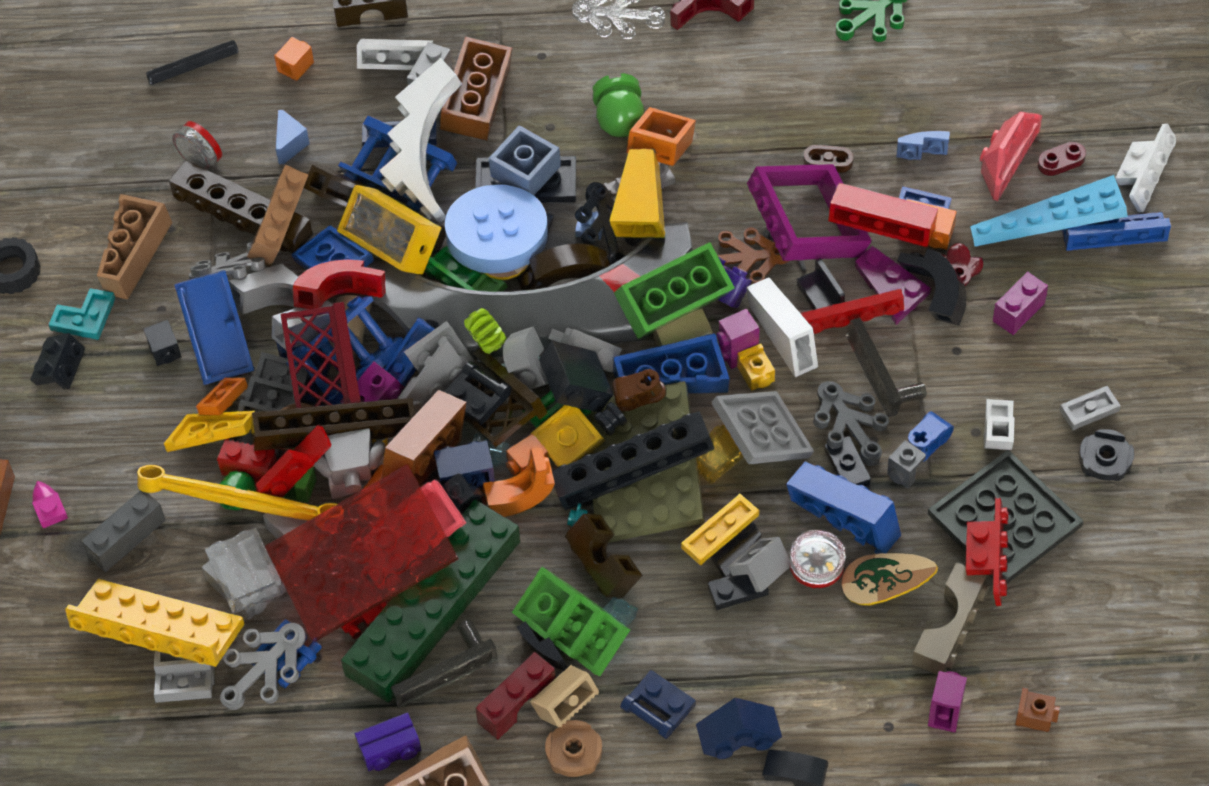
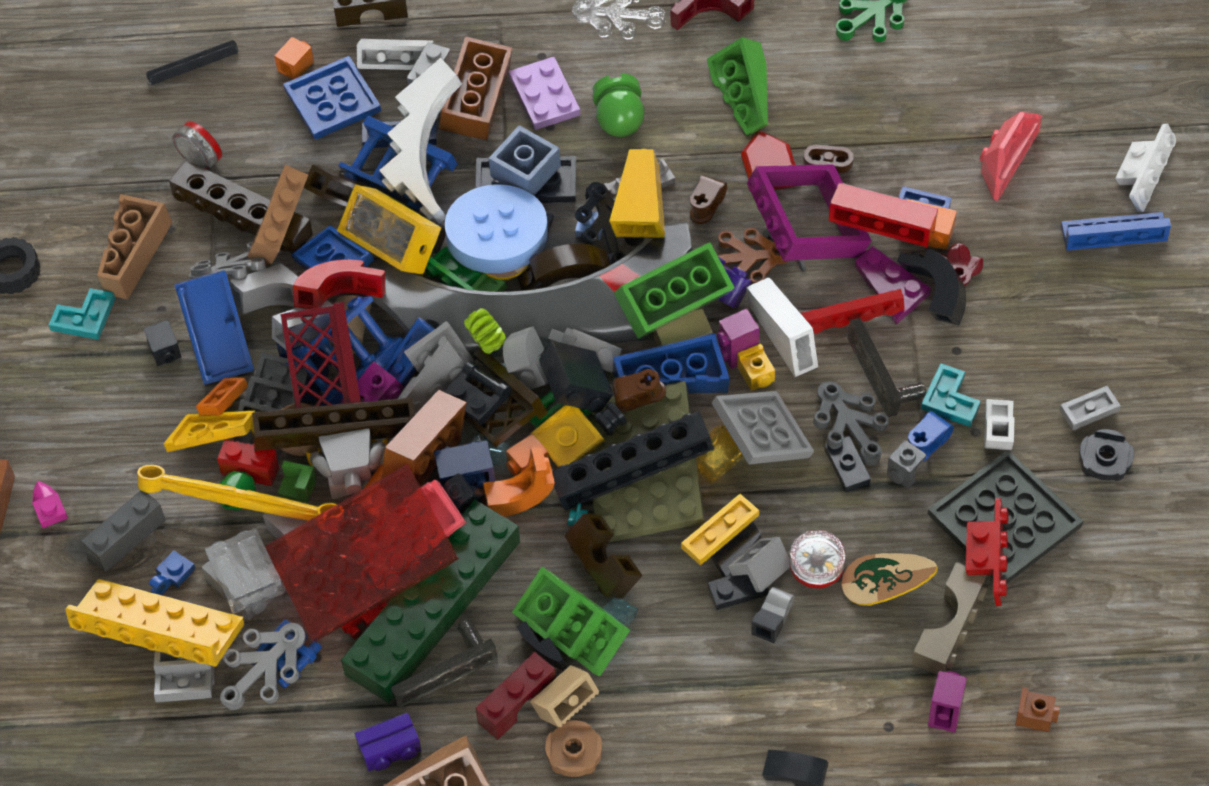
(58, 361): black bracket -> none
(173, 571): none -> blue plate
(290, 138): medium blue slope -> none
(294, 464): red bracket -> none
(332, 97): none -> plate
(544, 93): none -> lavender plate
(652, 133): orange window -> none
(662, 697): dark blue plate -> none
(706, 199): none -> reddish brown piece
(738, 725): dark blue brick -> none
(742, 78): none -> bright green wedge
(766, 151): none -> tile
(772, 614): none -> leg
(820, 287): black panel -> none
(846, 506): wedge -> none
(914, 144): medium blue slope -> none
(946, 401): none -> teal plate
(1020, 303): magenta brick -> none
(1063, 158): plate -> none
(1077, 207): medium azure wing -> none

